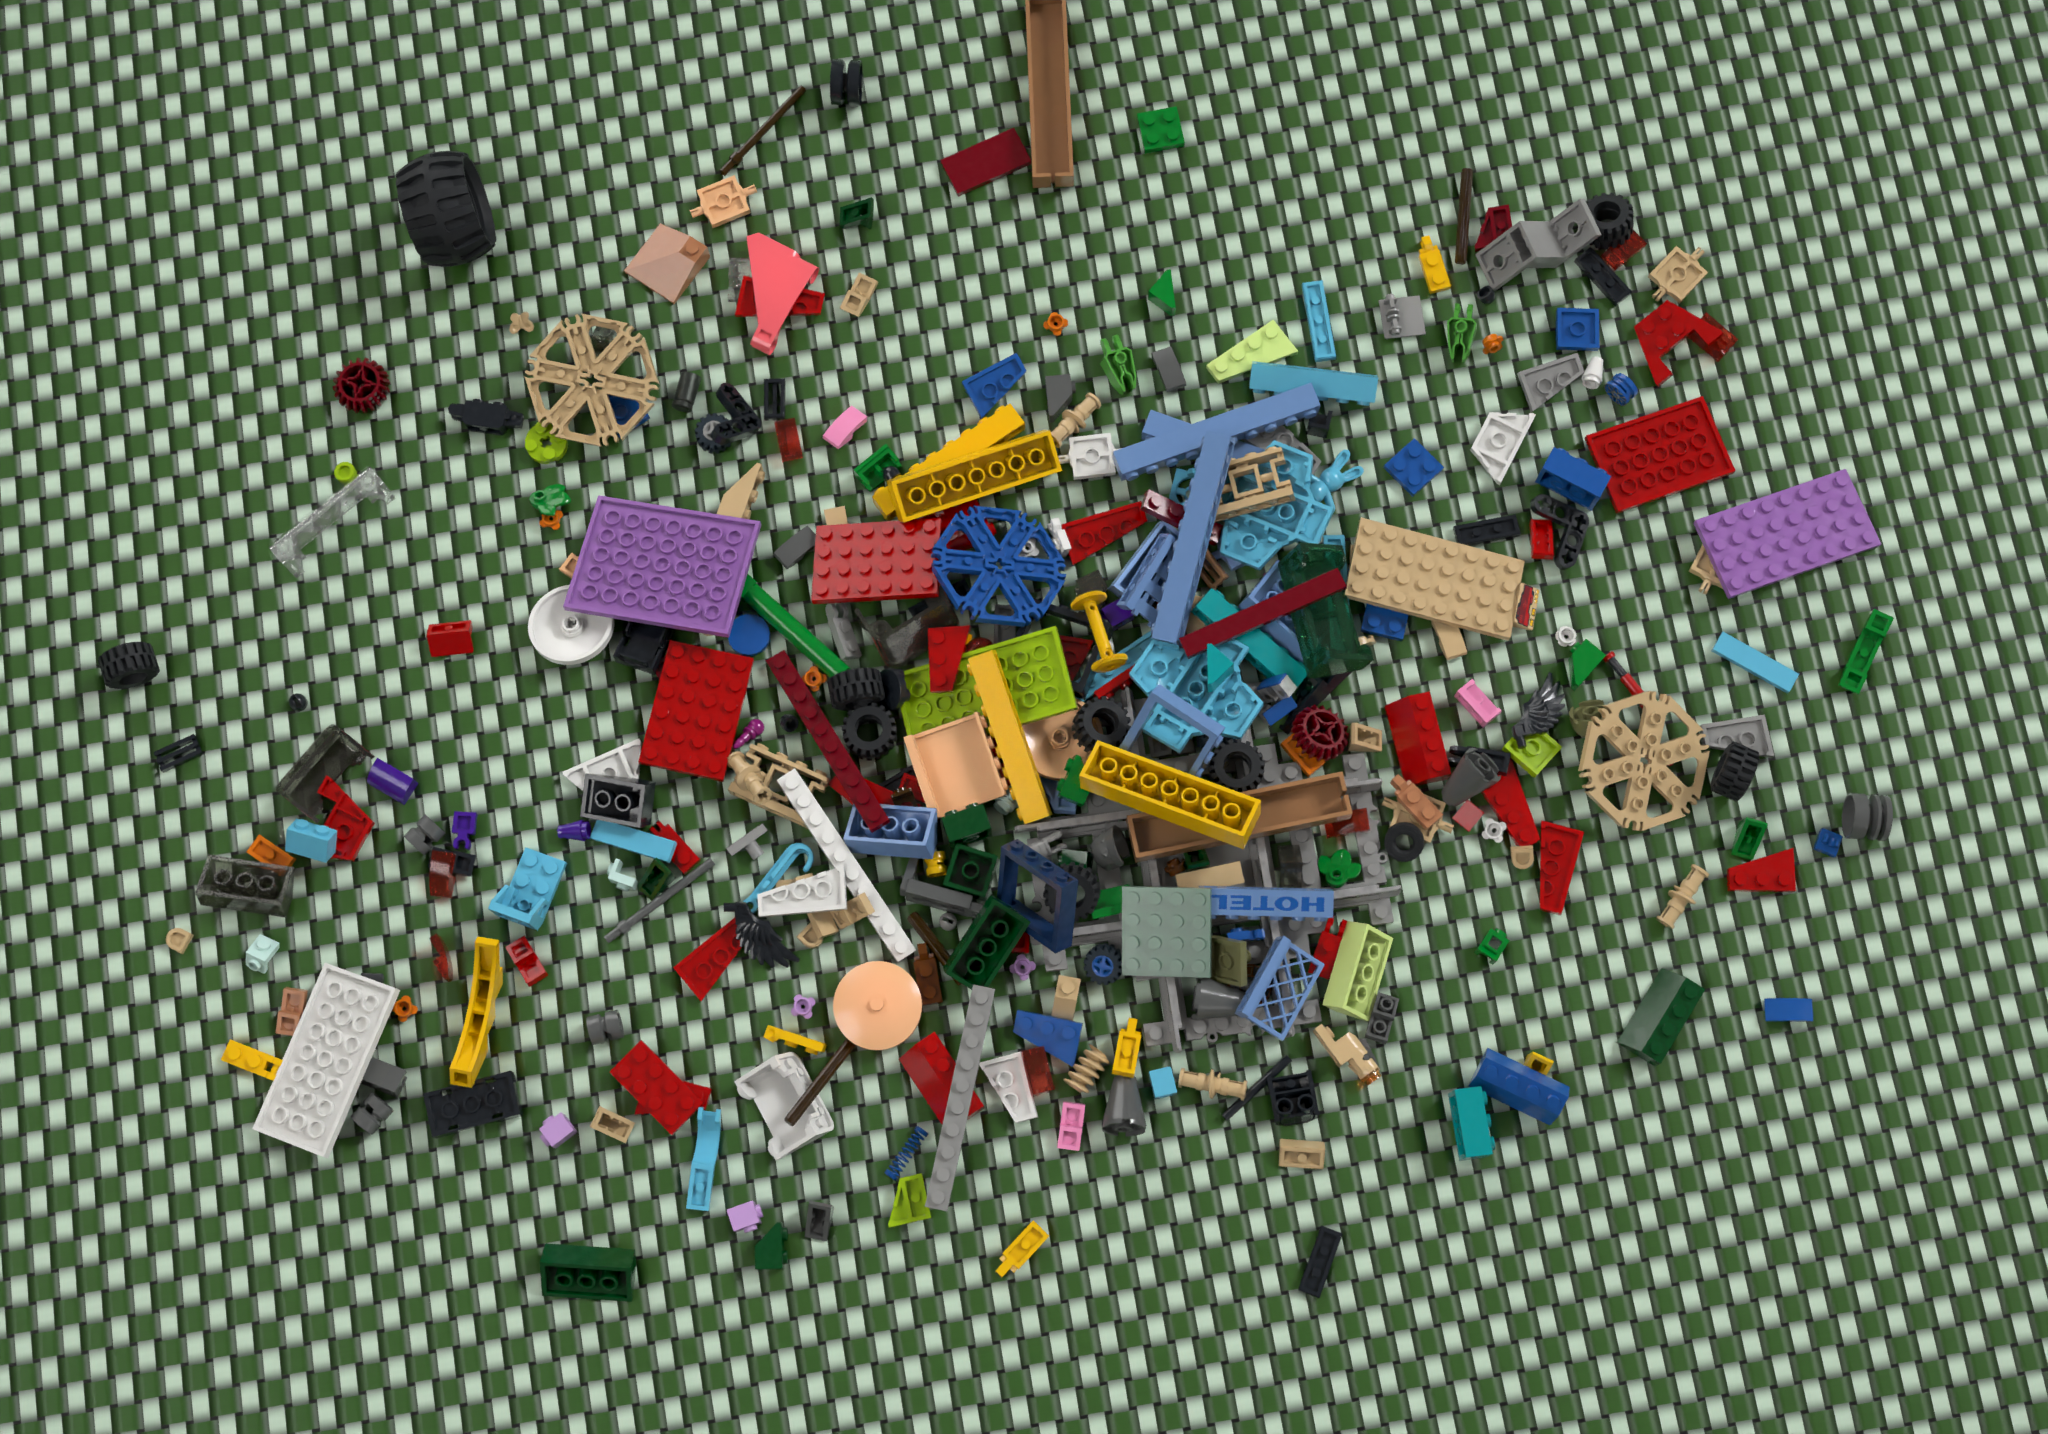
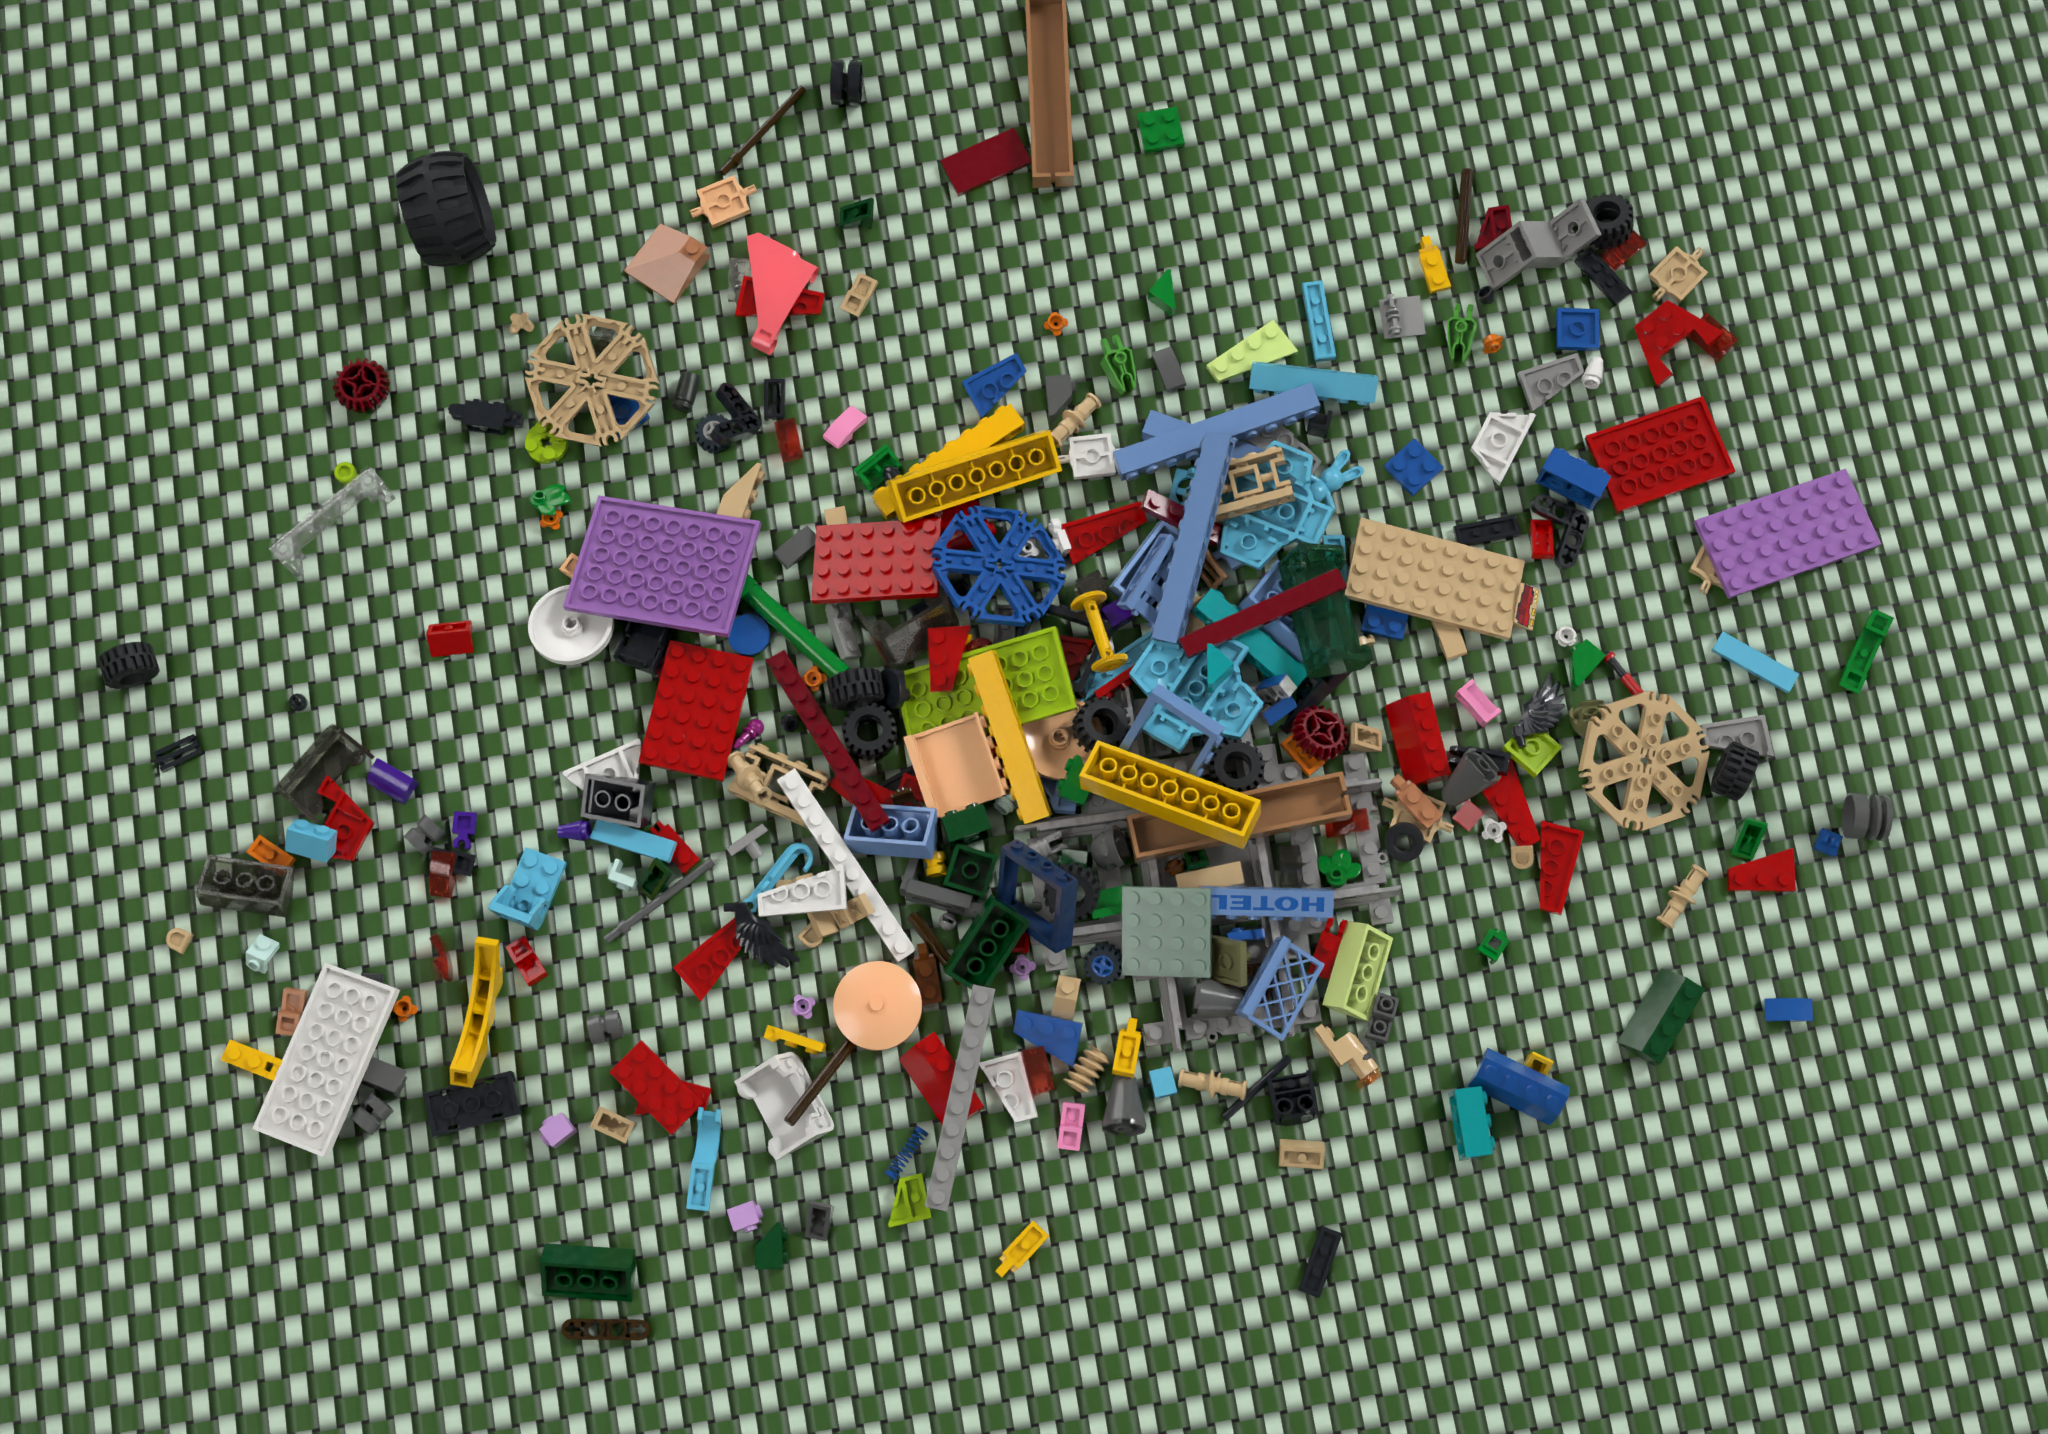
(606, 1329): none -> dark brown beam
(1621, 389): blue wheel -> none

